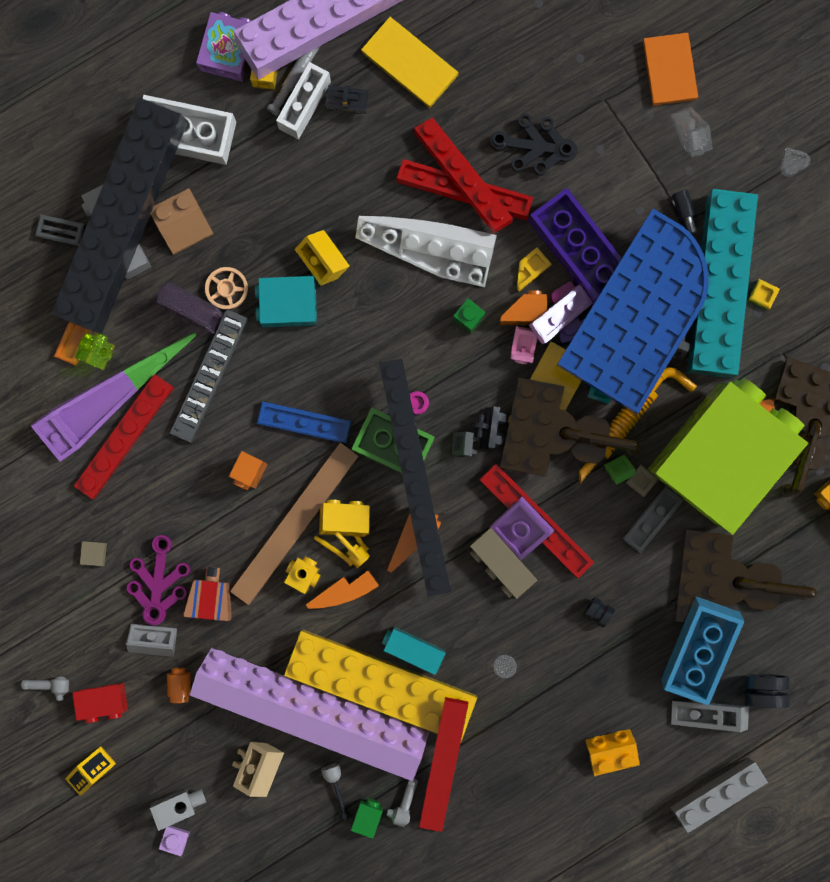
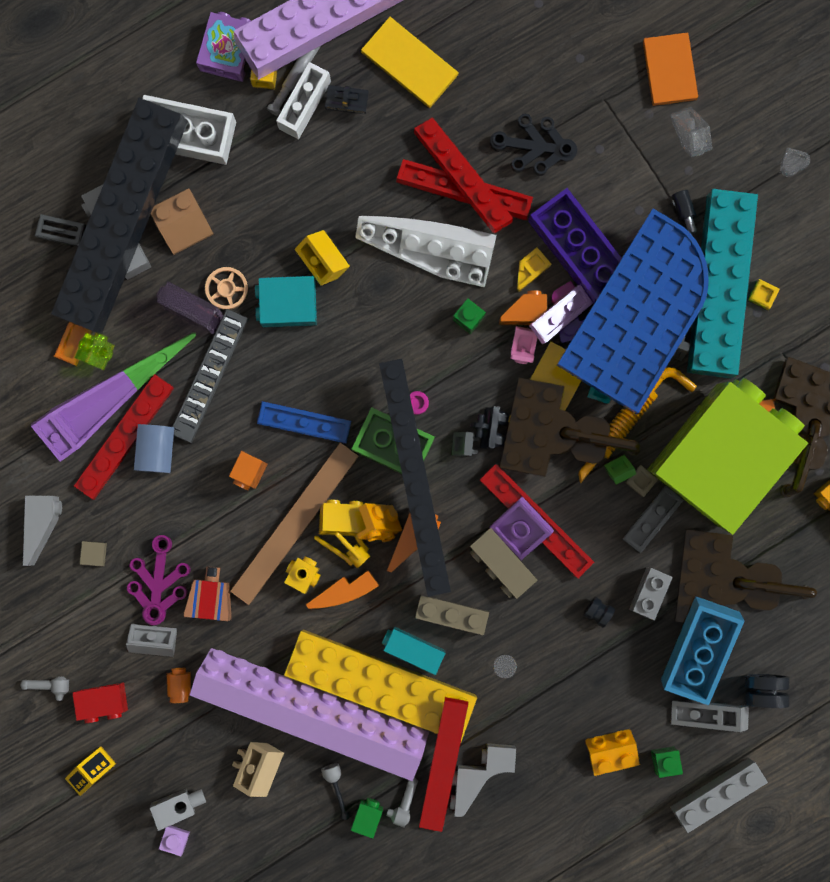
(39, 522): none -> light grey slope
(154, 448): none -> sand blue brick
(380, 522): none -> light orange bracket
(452, 614): none -> dark tan brick
(471, 779): none -> light grey arch
(650, 593): none -> light grey brick
(666, 762): none -> green brick

